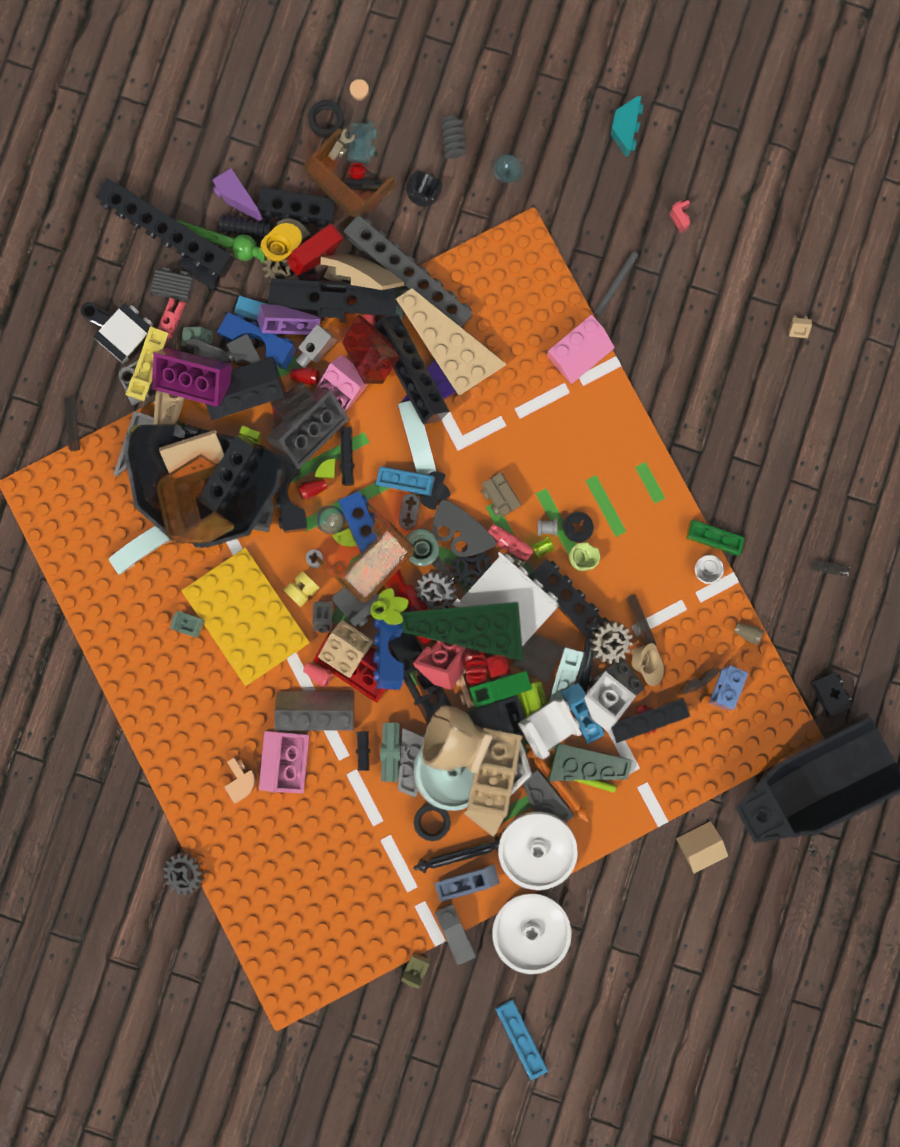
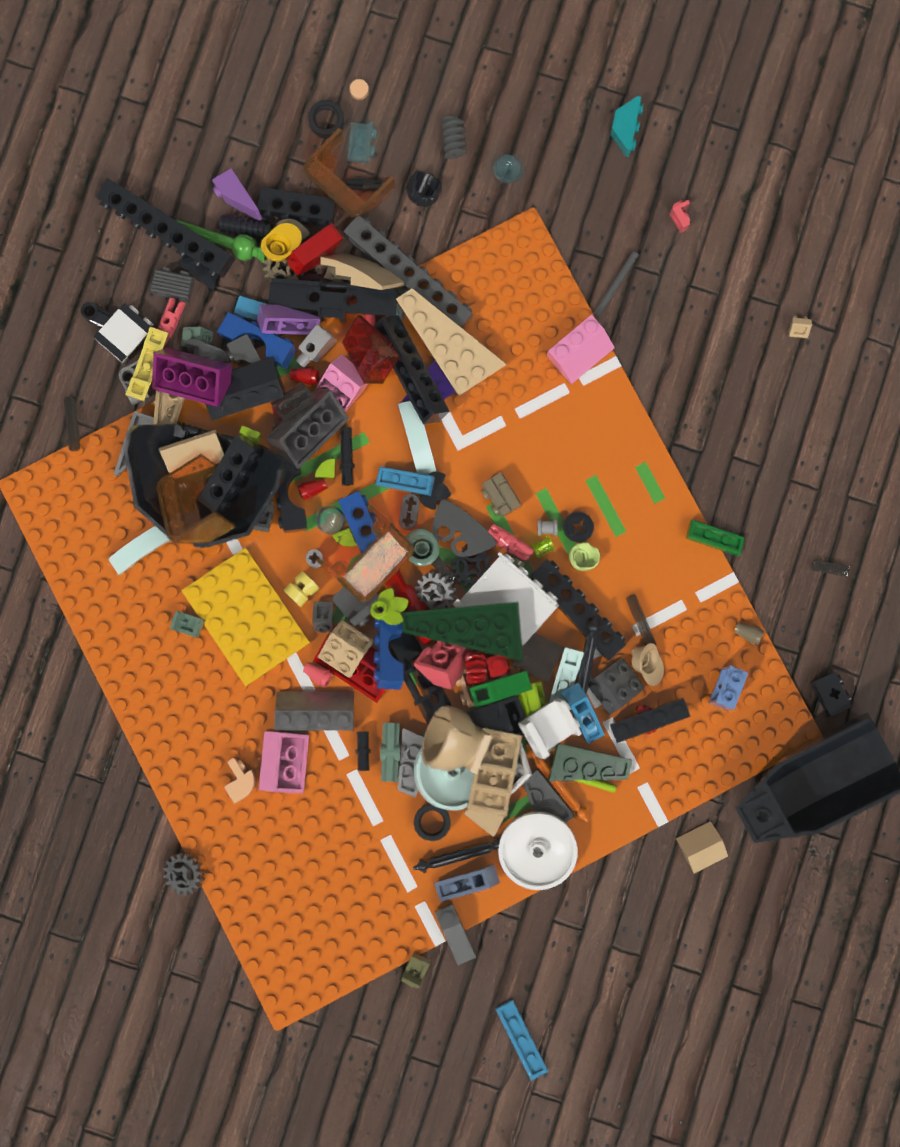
(339, 149): dark tan plate -> none
(357, 170): red plate -> none
(531, 933): white dish -> none
(608, 701): white slope -> none
(615, 648): dark tan gear -> none
(693, 683): clear smoke slope -> none
(709, 569): white hair -> none

